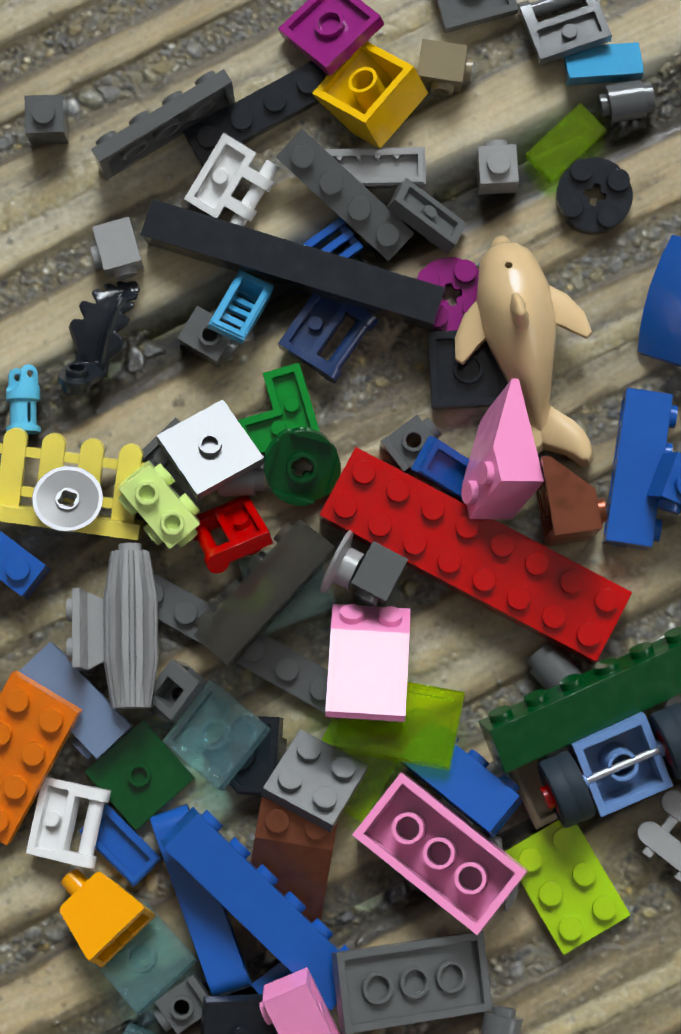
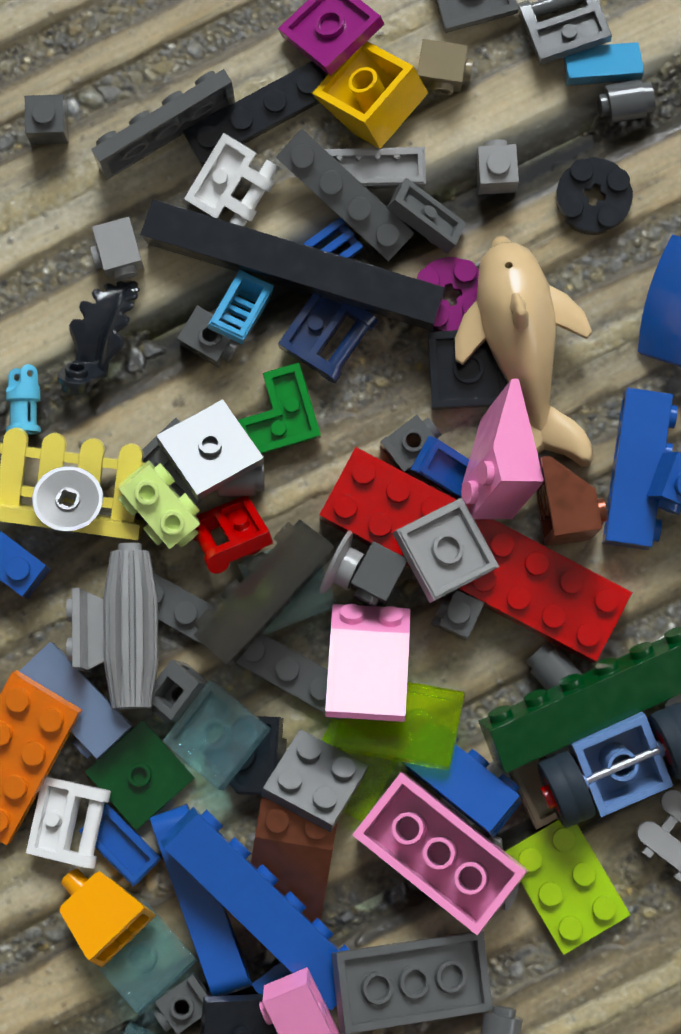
(290, 447): dark green plate -> none
(445, 550): none -> light grey tile
(457, 614): none -> dark grey brick
(565, 143): clear neon green tile -> none

